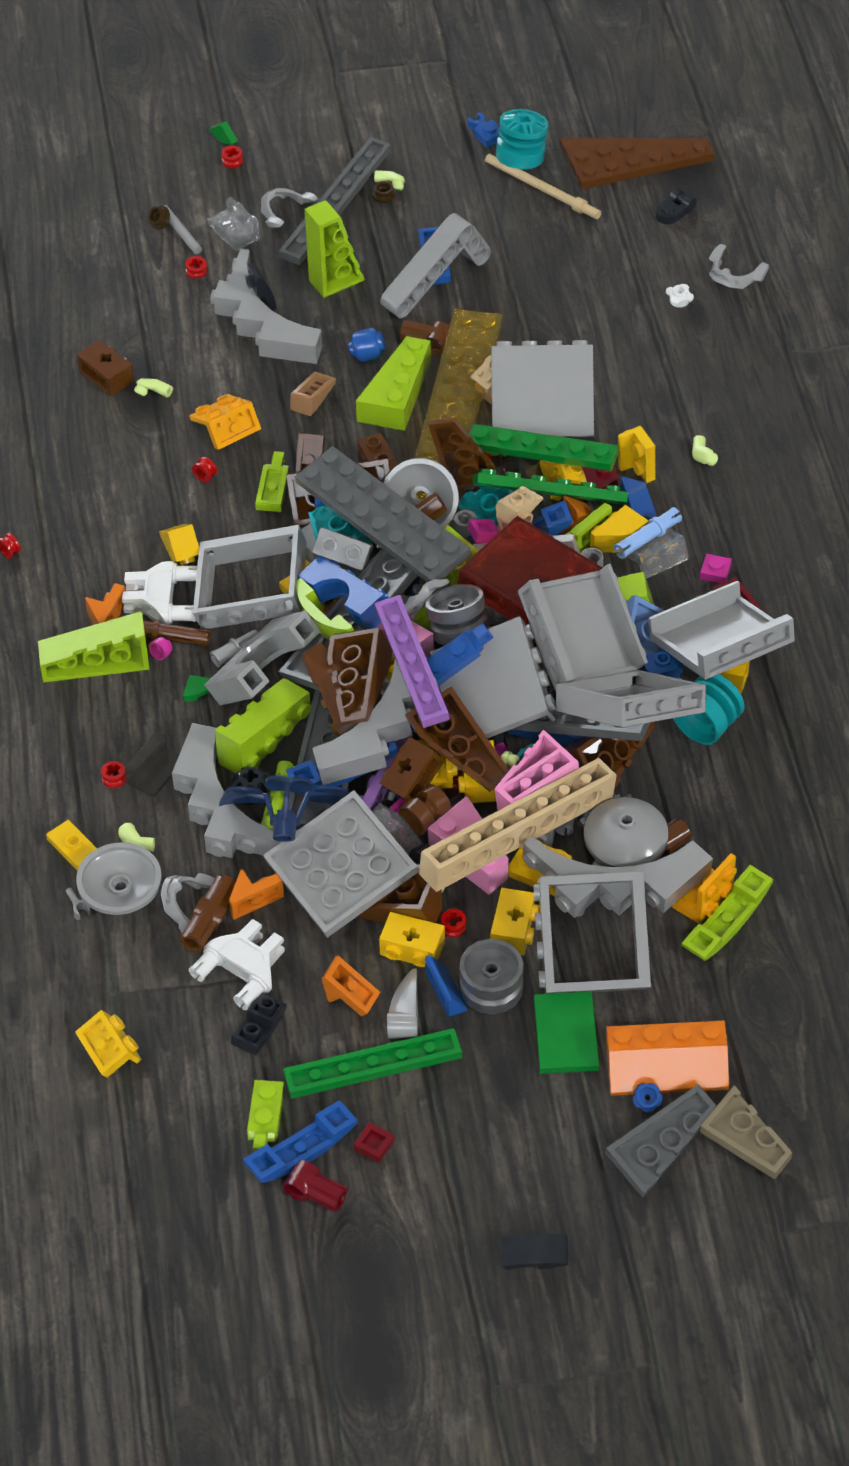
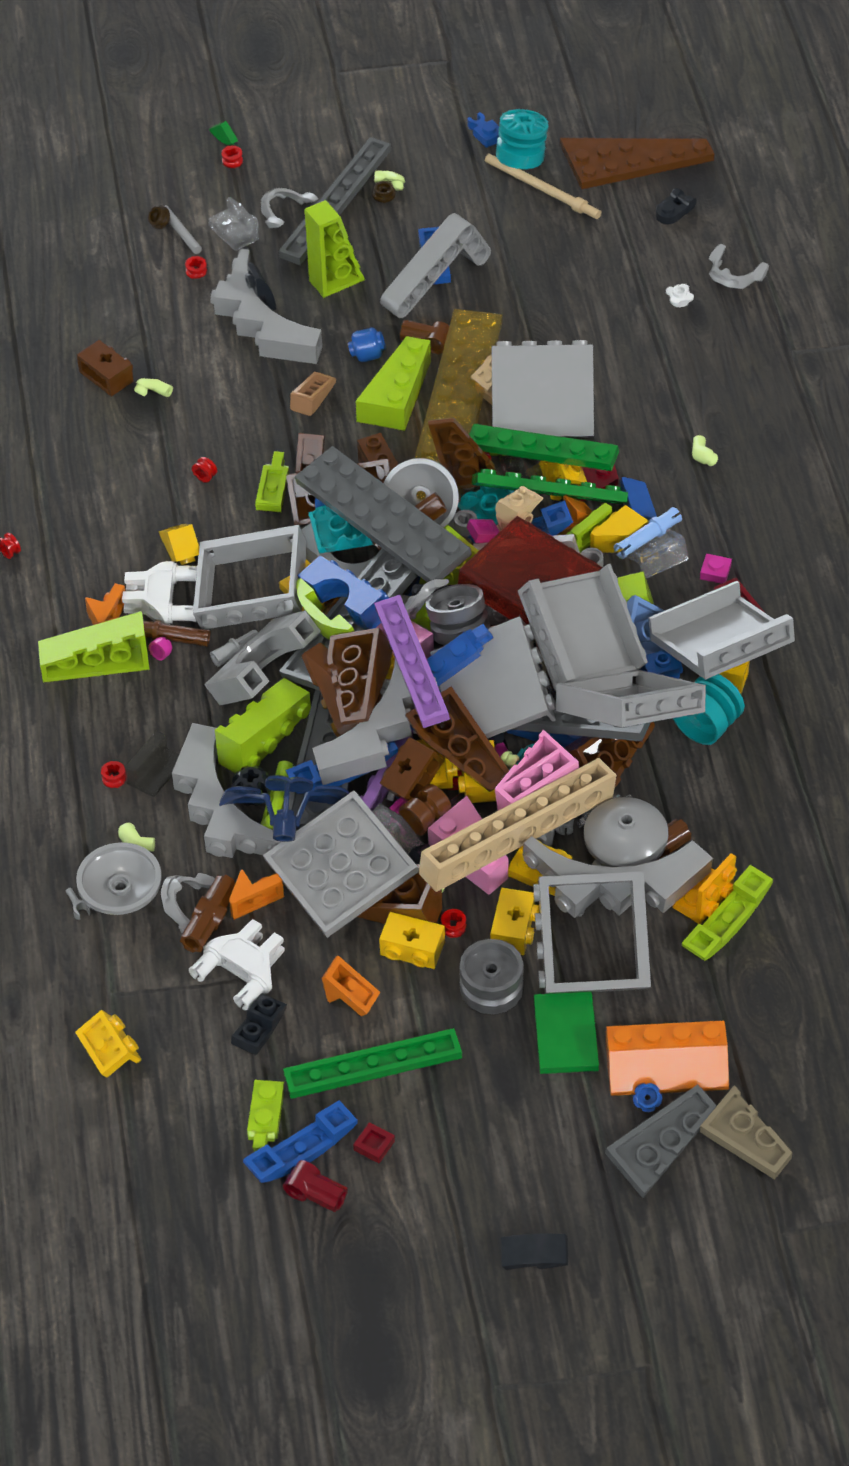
(70, 843): yellow plate -> none
(195, 688): green tile -> none
(227, 419): light orange bracket -> none
(342, 548): light grey brick -> none
(403, 1011): light grey piece -> none
(444, 987): blue slope -> none
(637, 452): yellow bracket -> none

